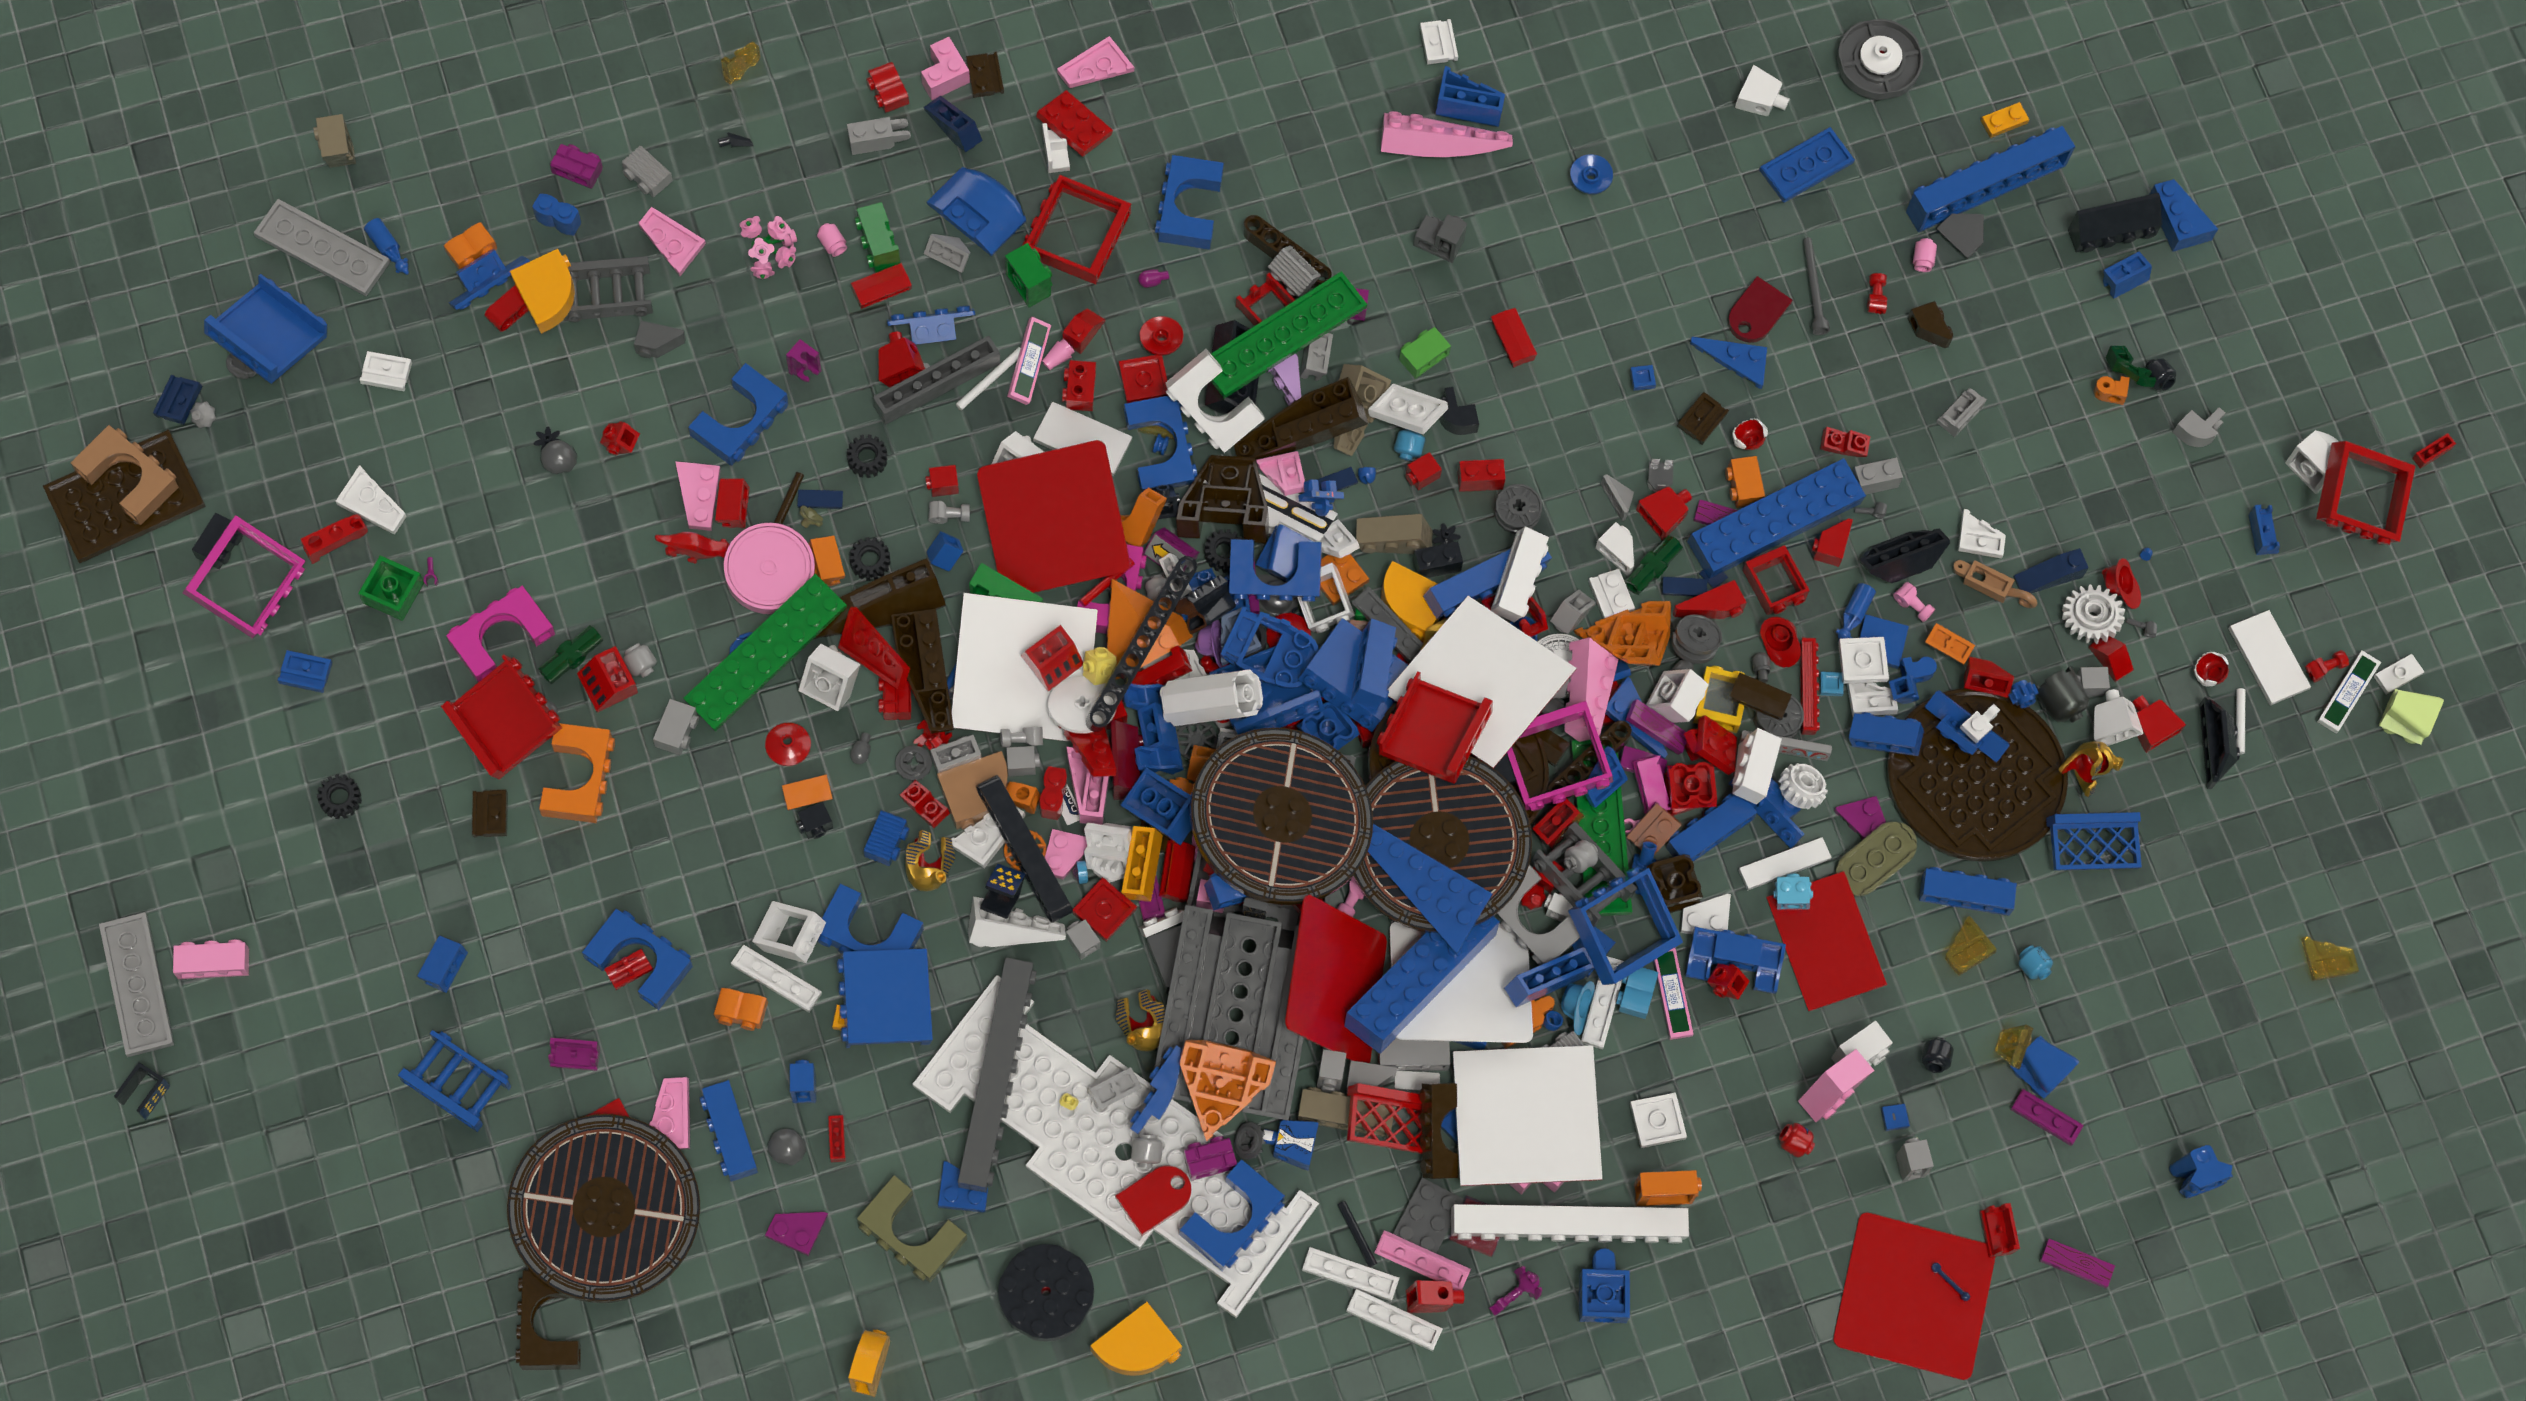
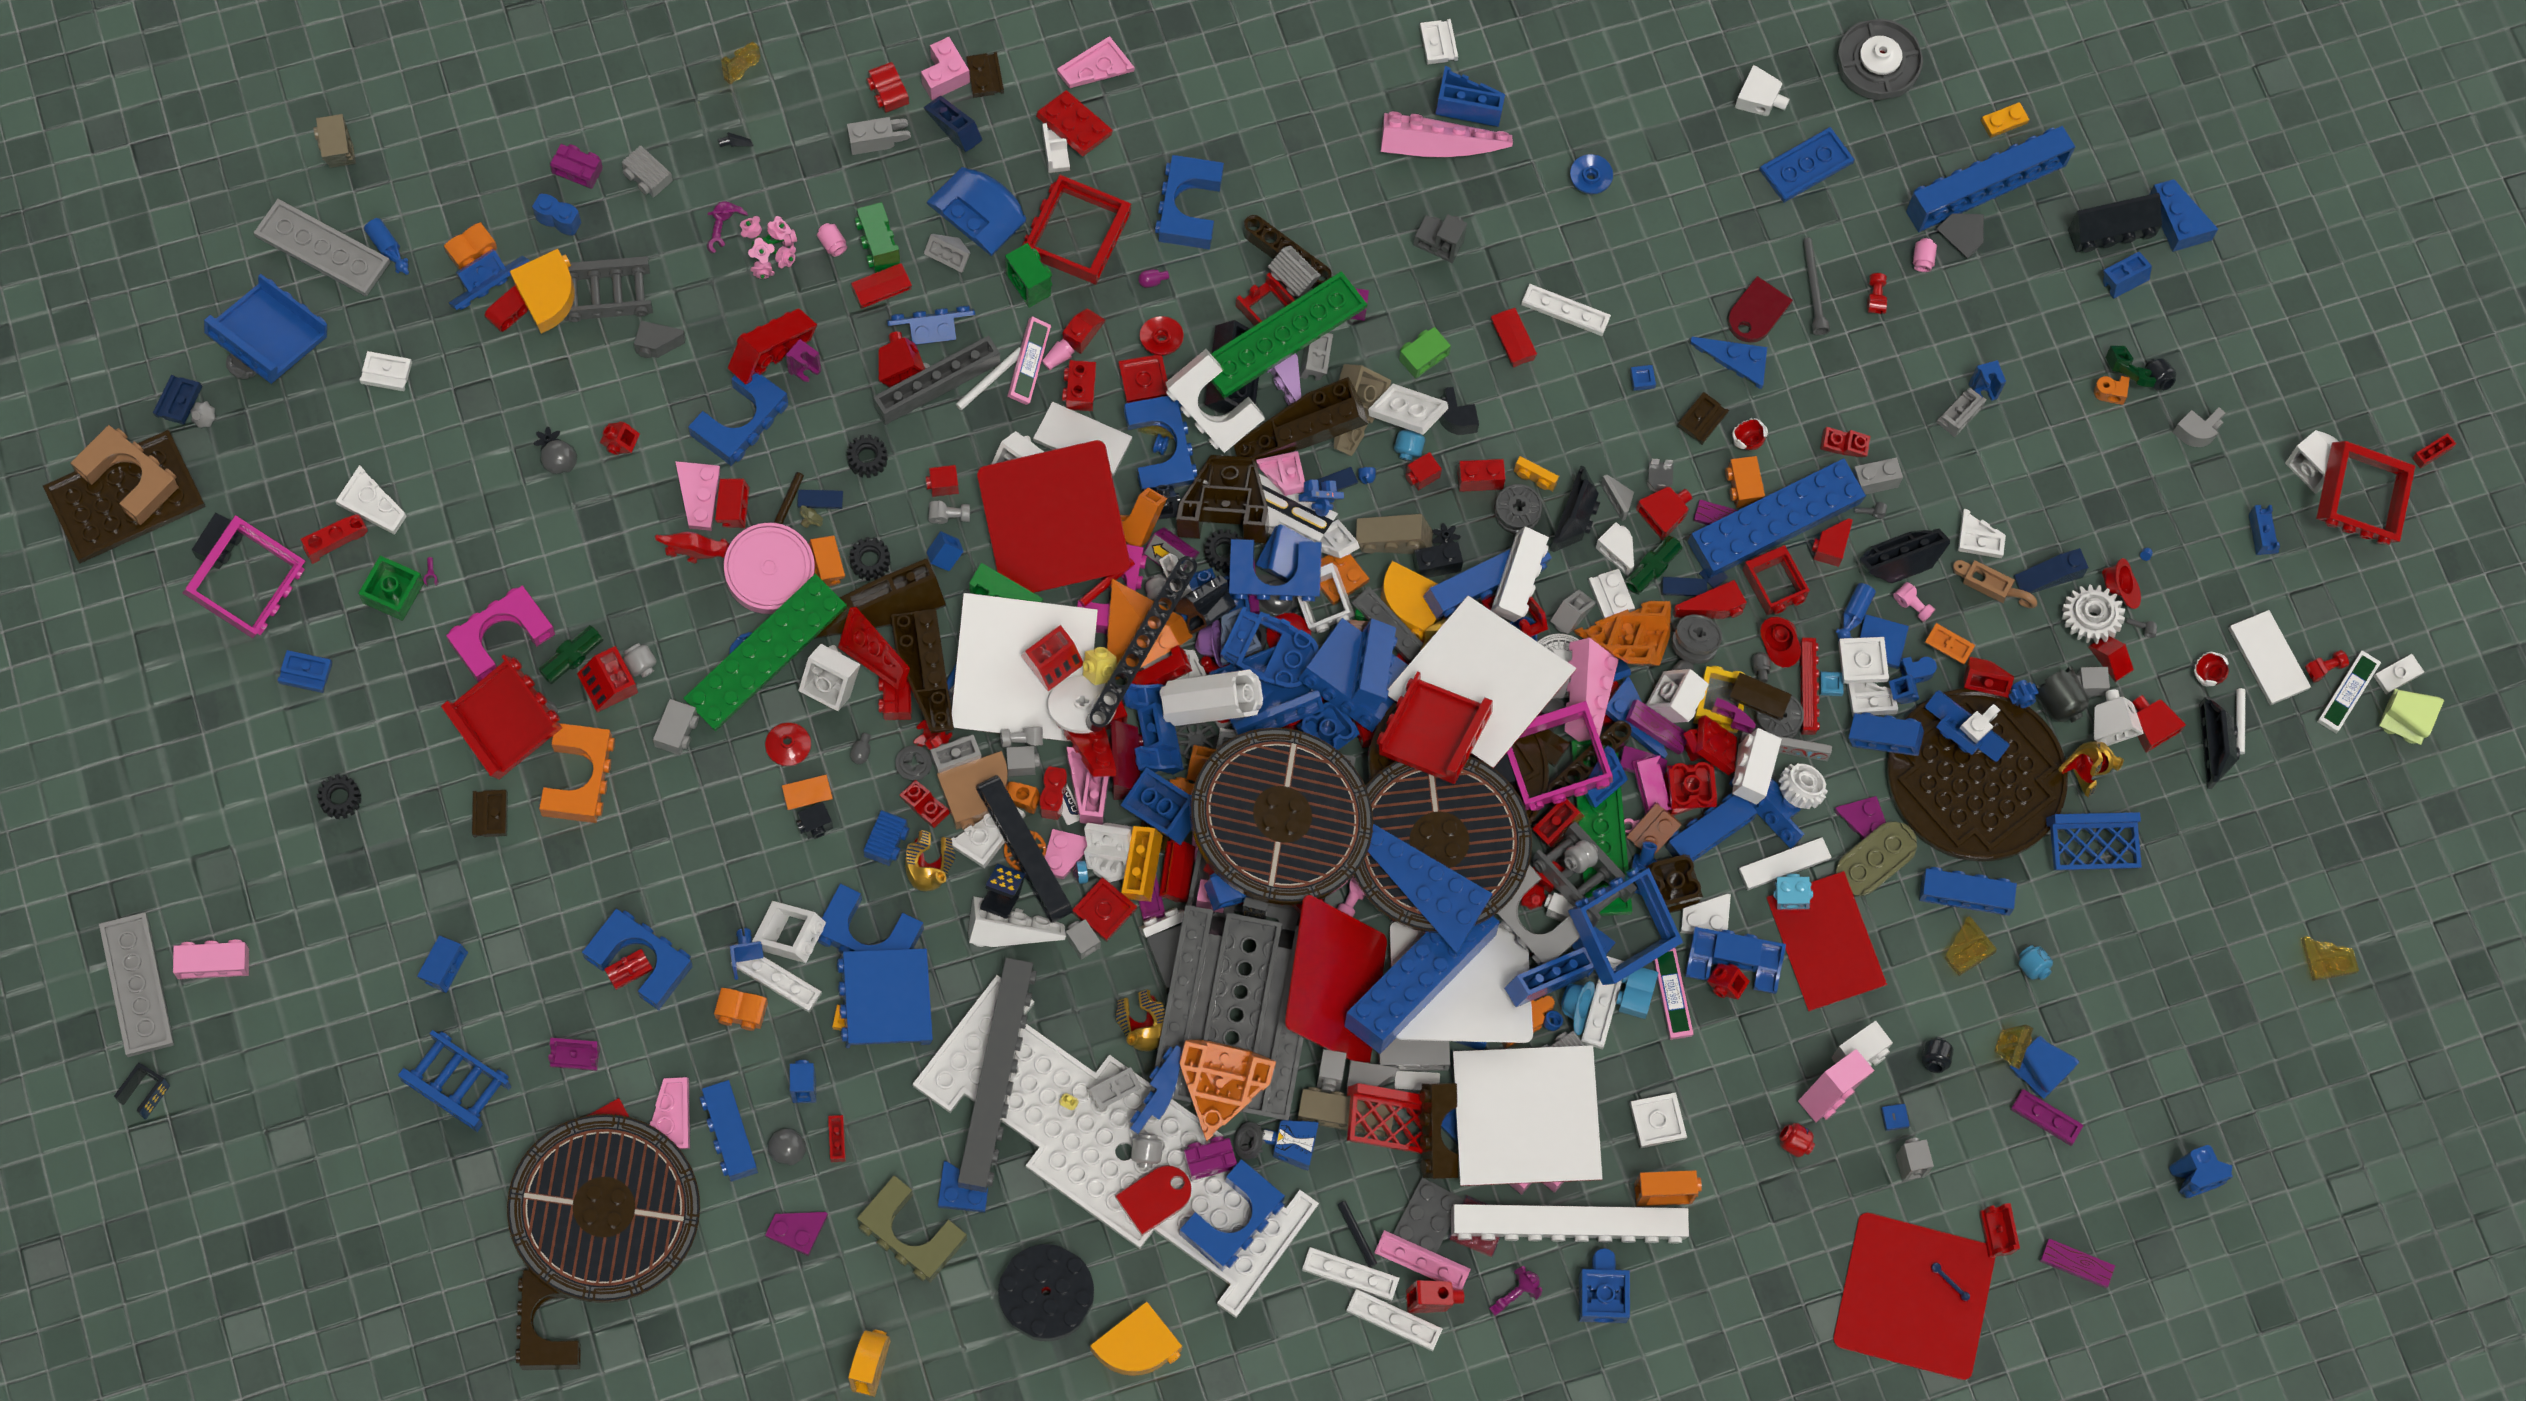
(671, 239): bright pink wing -> none
(721, 213): none -> magenta piece
(745, 950): none -> blue bracket
(769, 343): none -> red wedge
(1528, 470): none -> light orange plate
(1566, 310): none -> white tile
(1577, 513): none -> black wedge
(1740, 721): none -> magenta slope
(1929, 324): dark brown slope -> none
(1988, 378): none -> blue hinge

